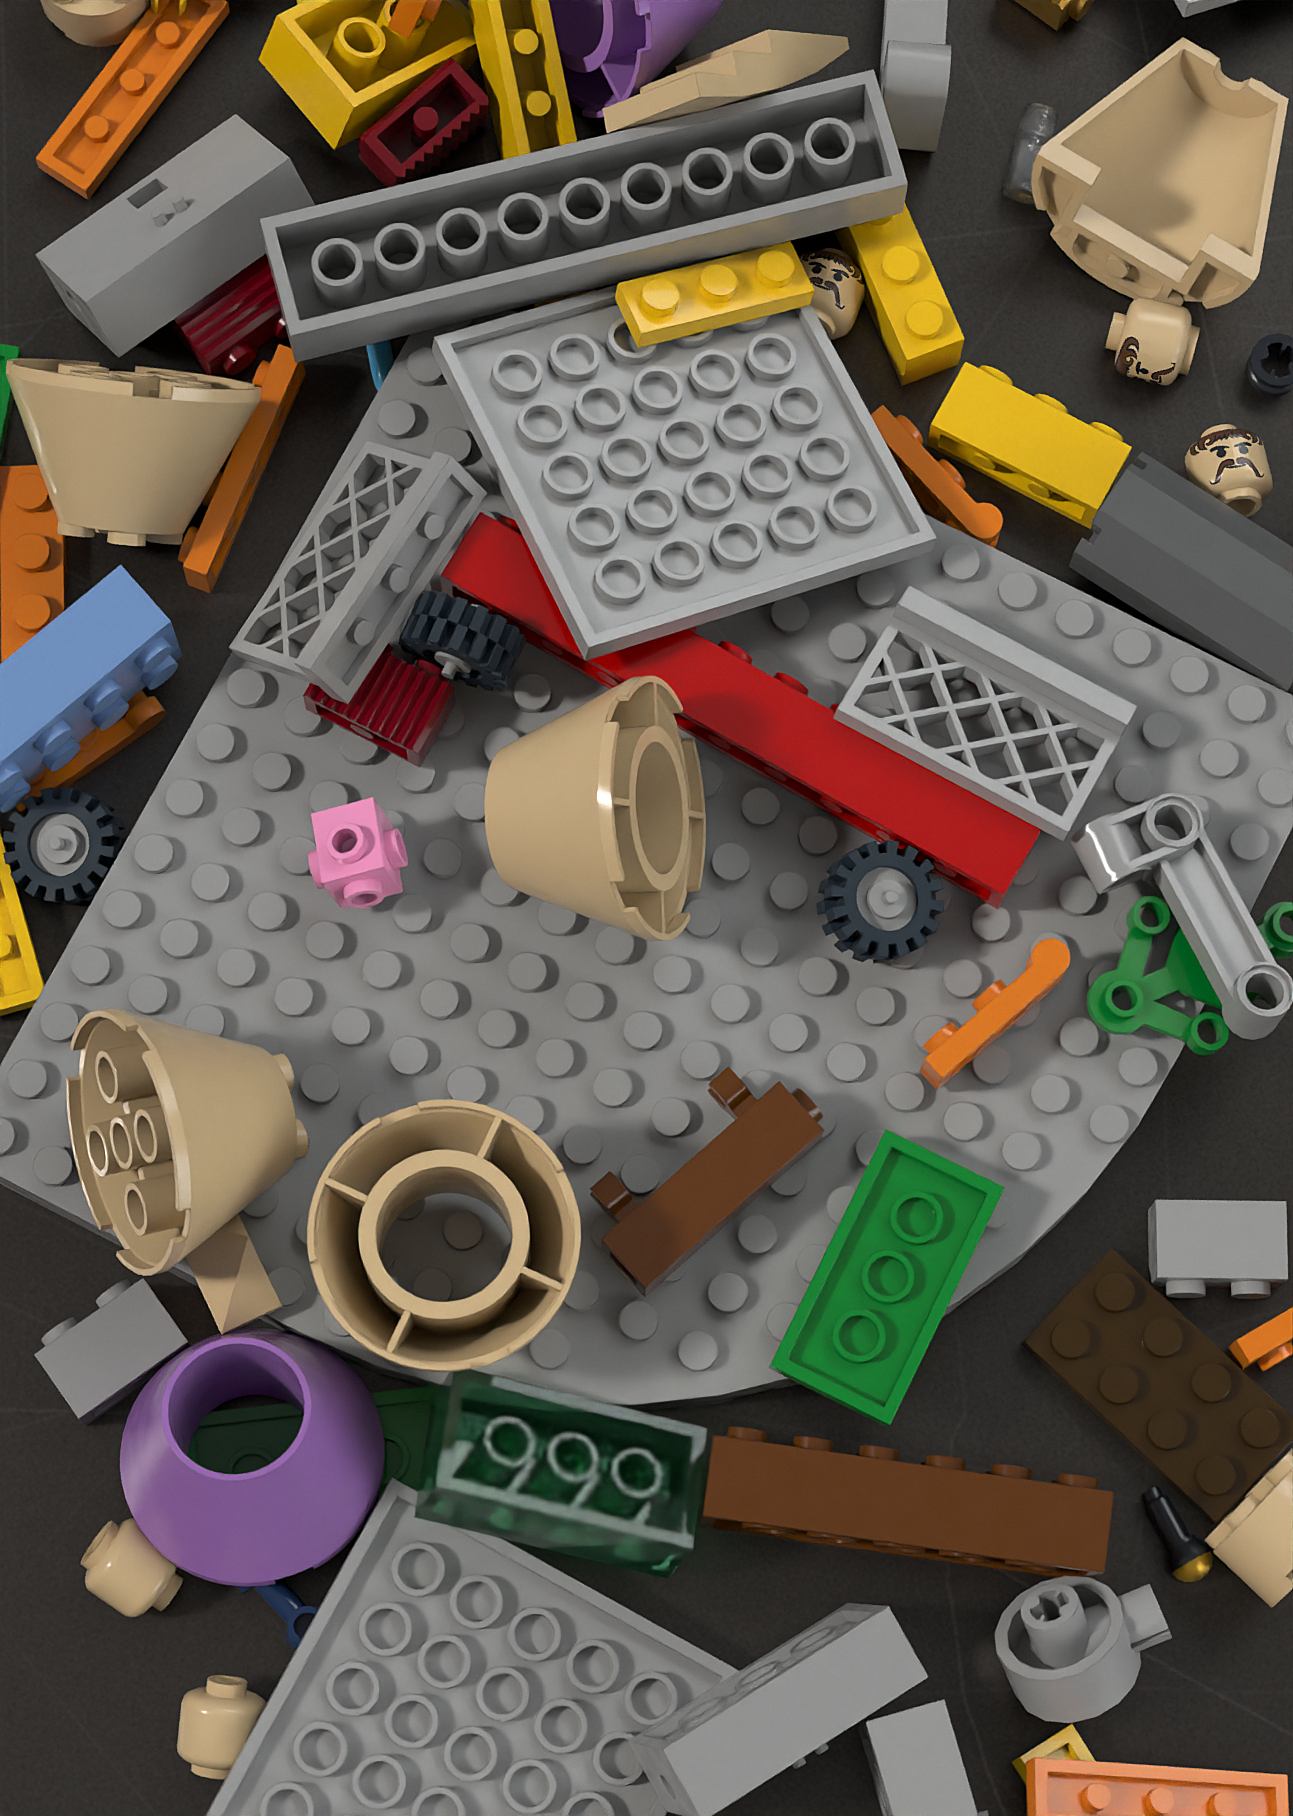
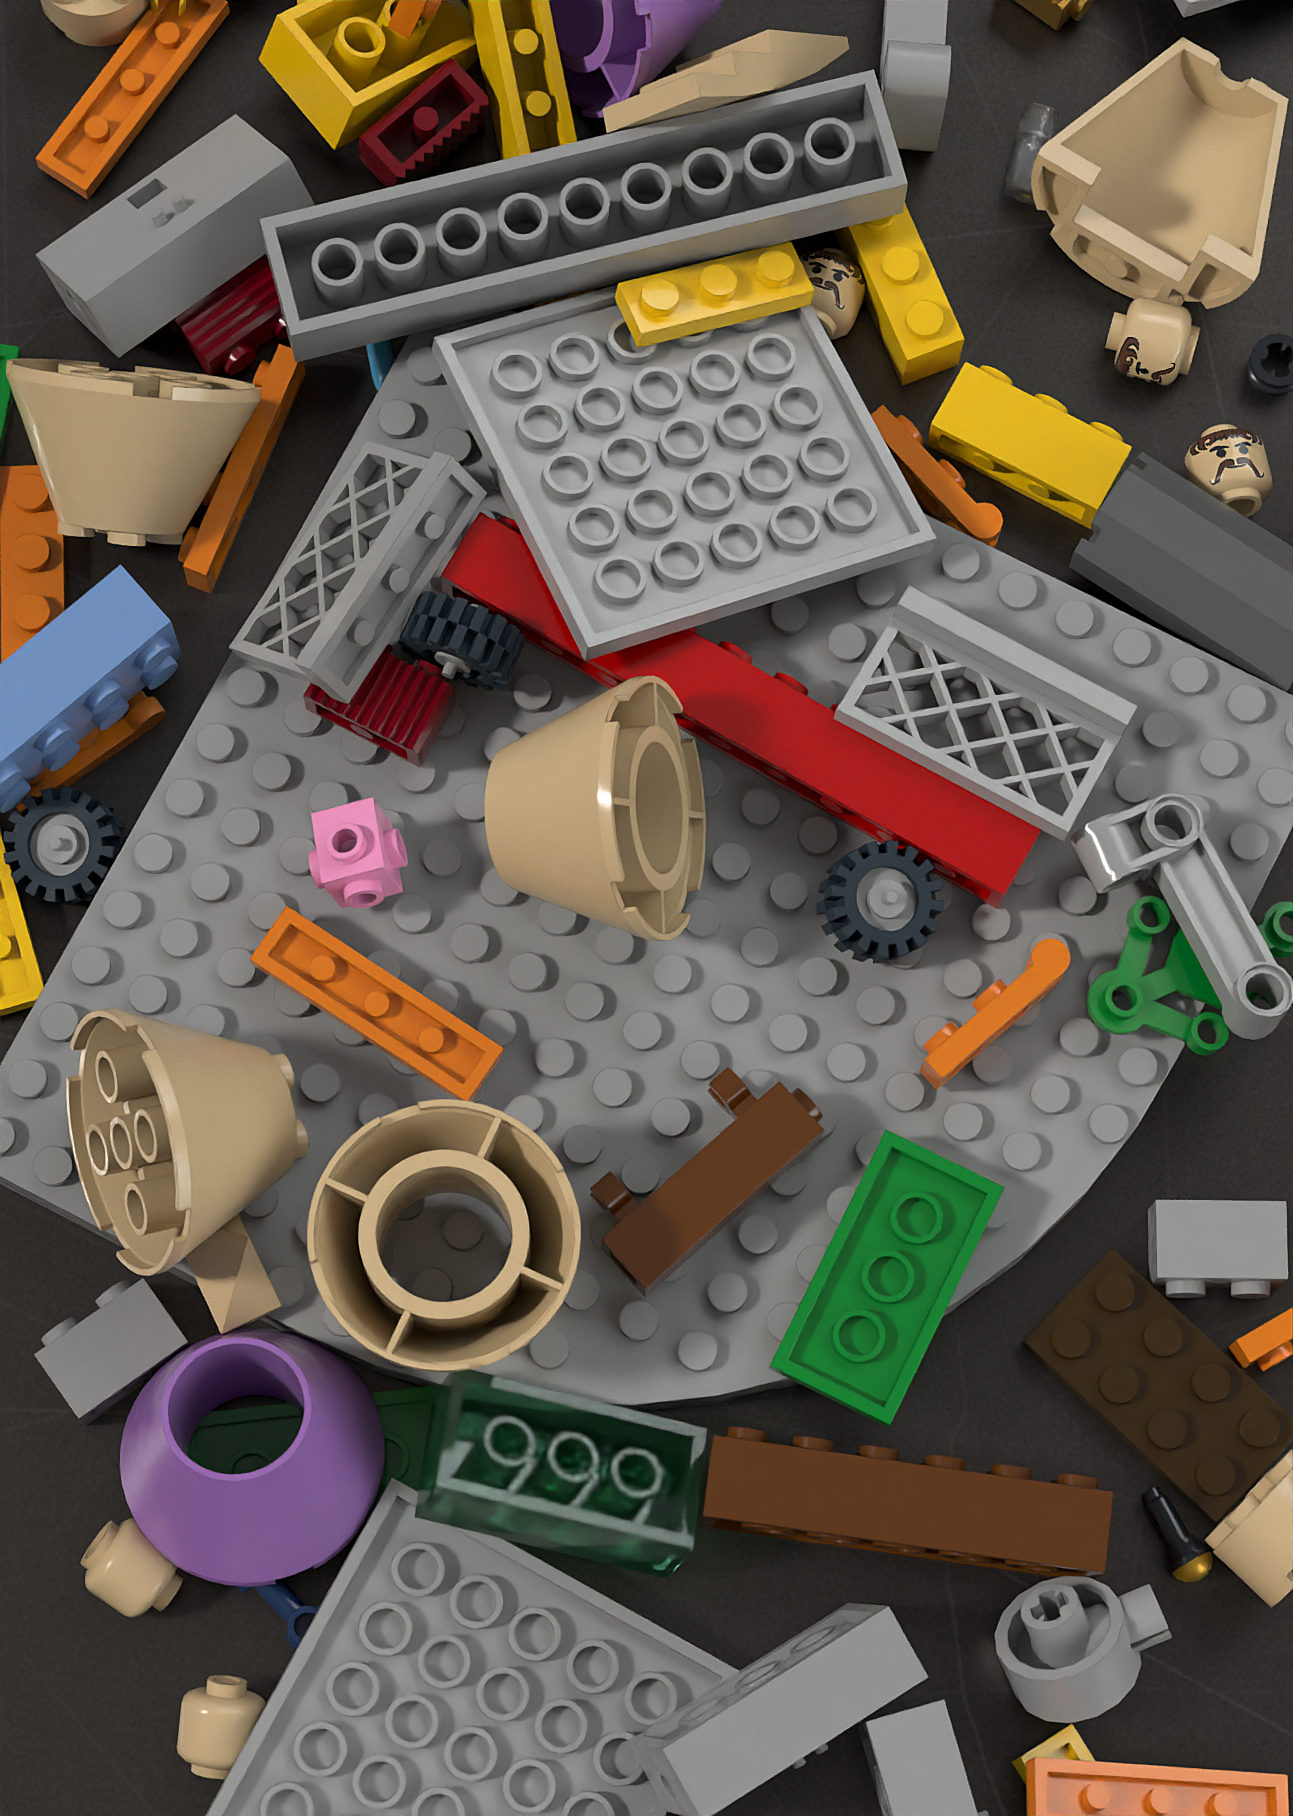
(376, 1005): none -> orange plate

